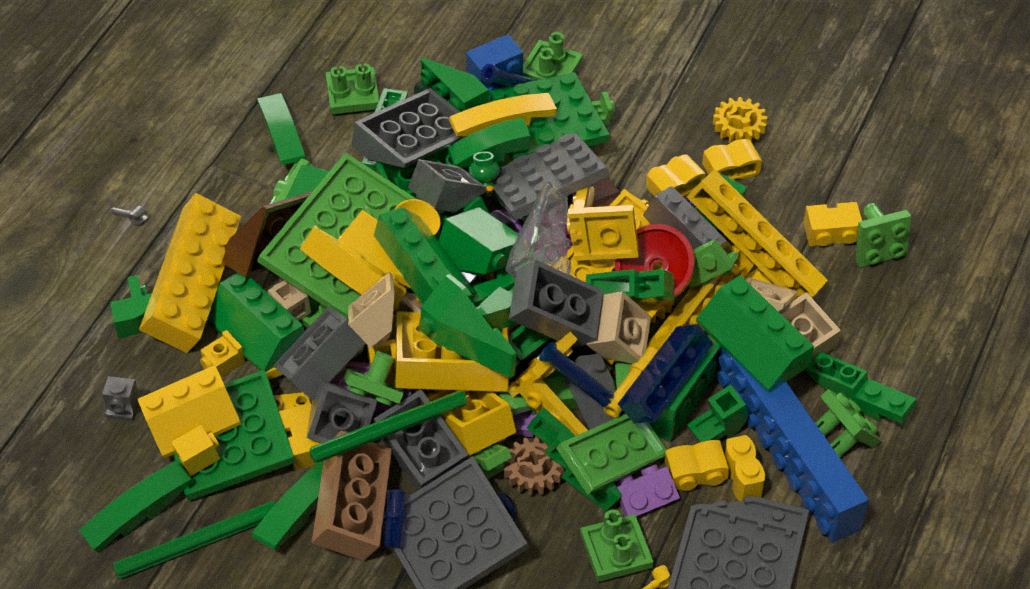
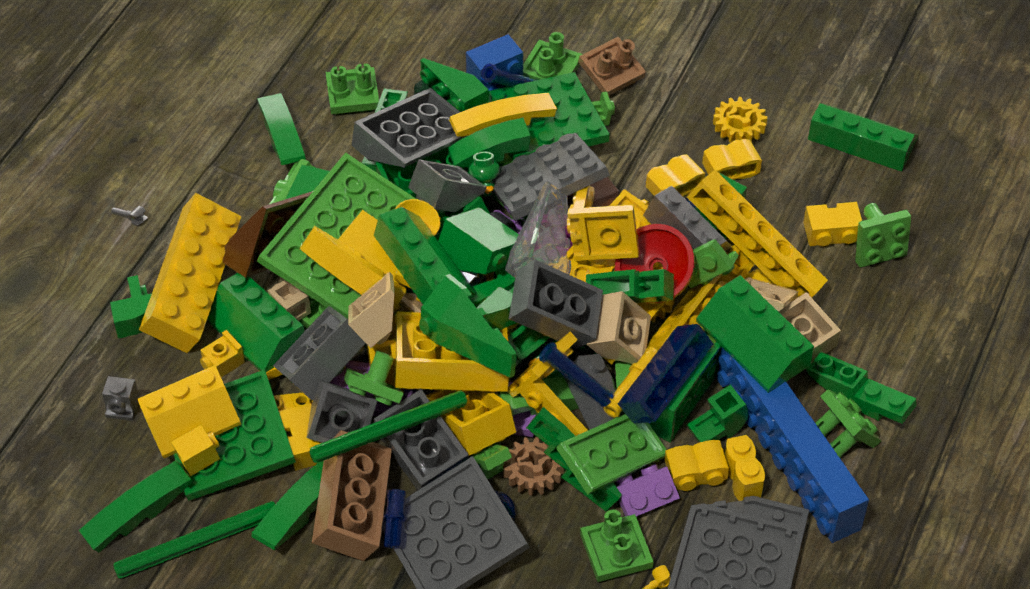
(612, 65): none -> medium nougat plate
(861, 136): none -> green slope

